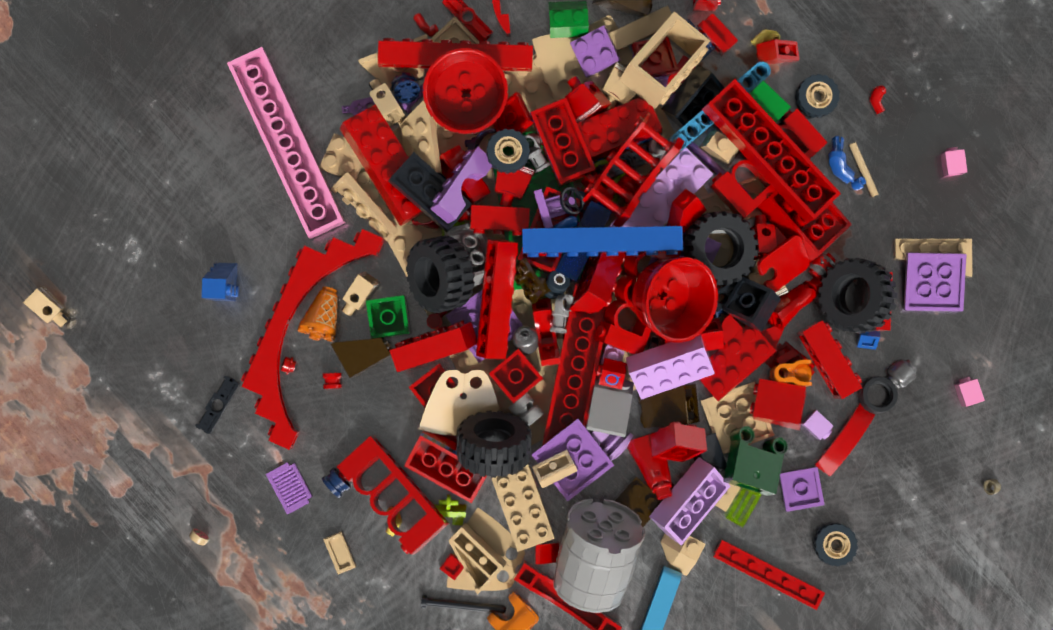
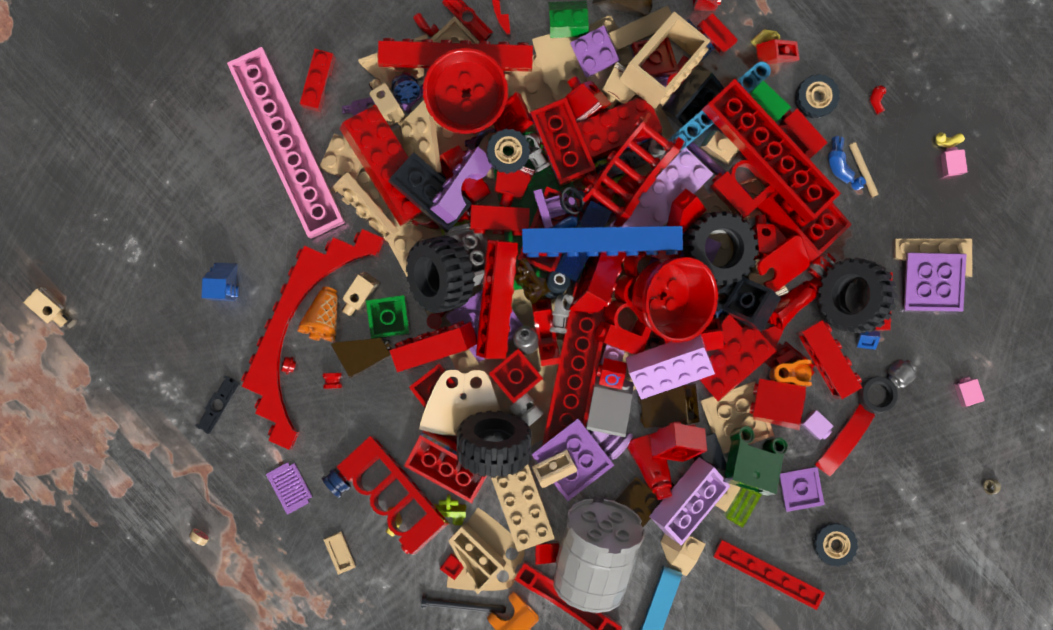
(314, 88): none -> red arch
(943, 141): none -> light yellow arm

